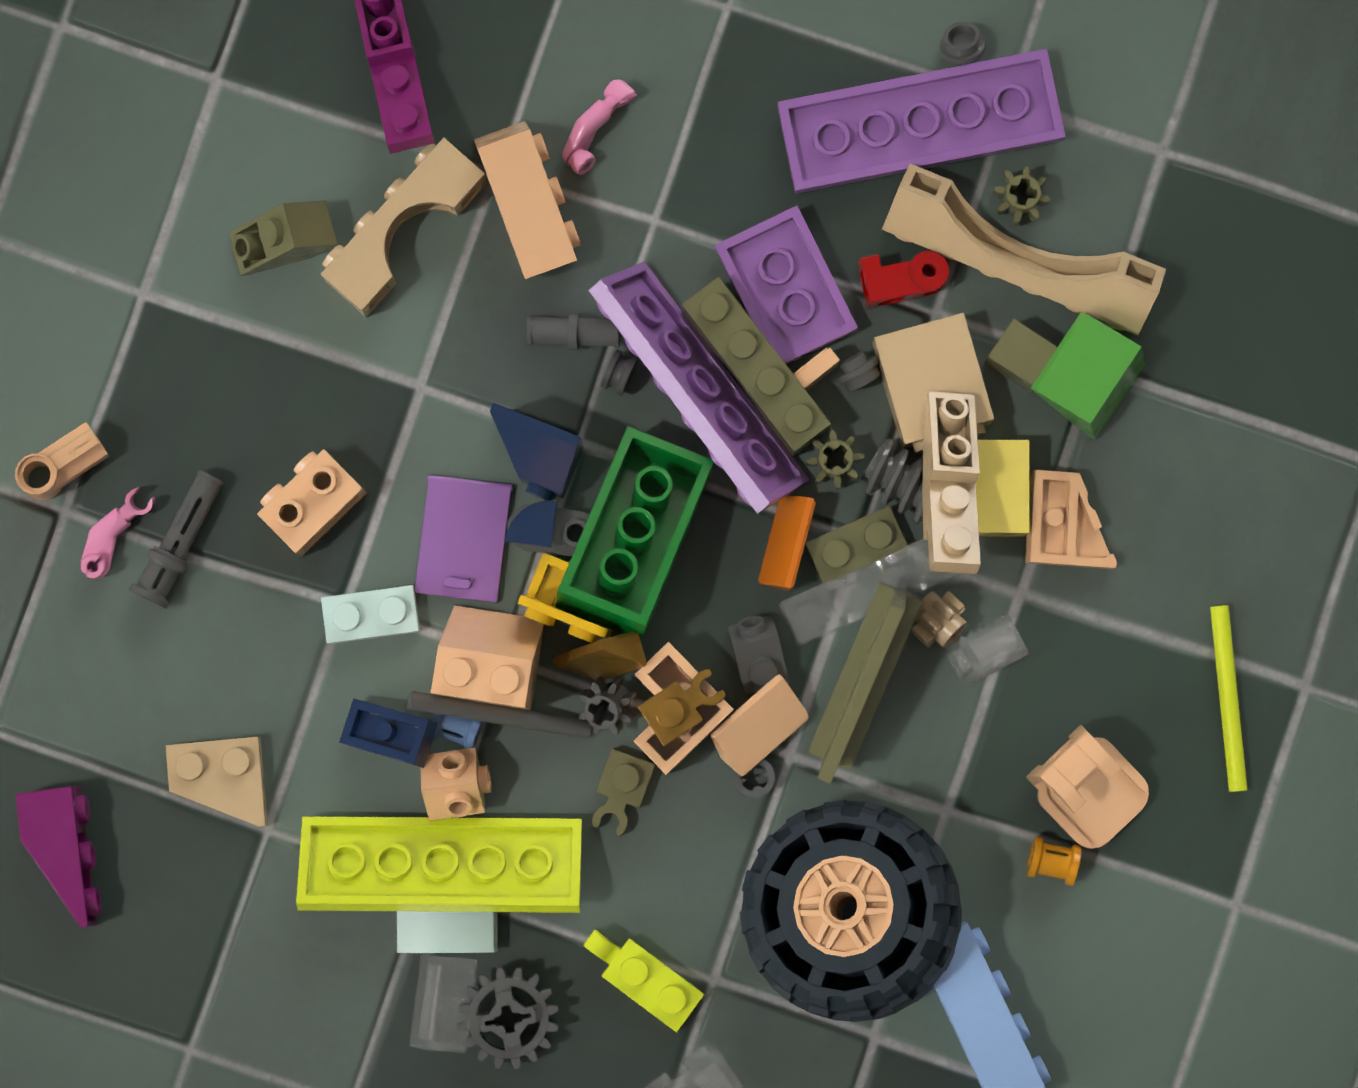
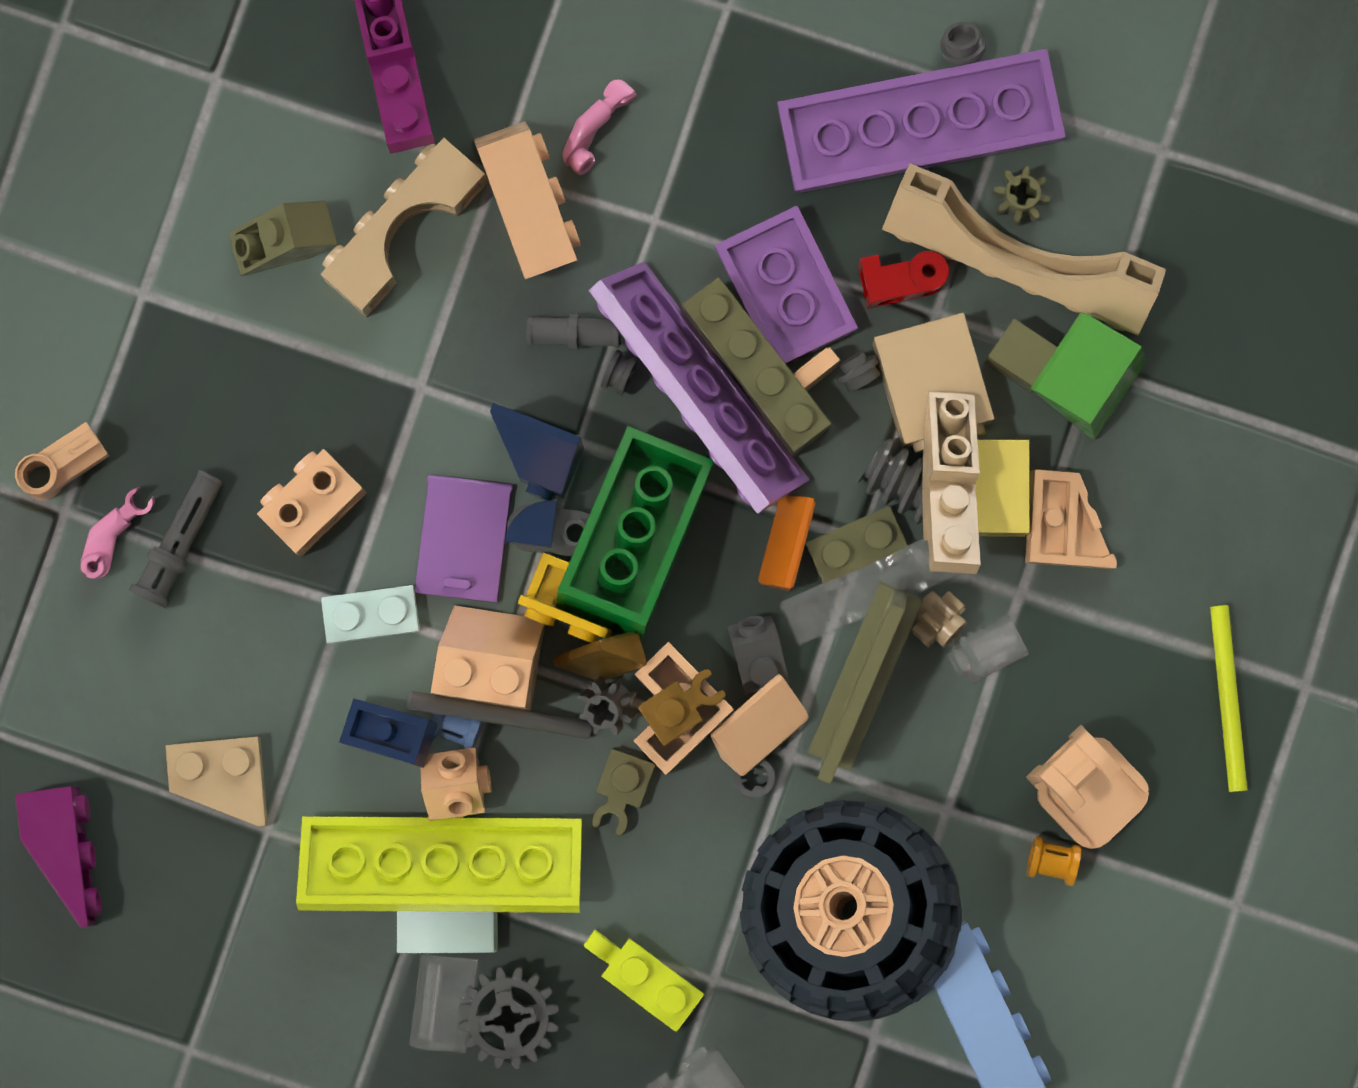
(832, 447): olive gear -> none

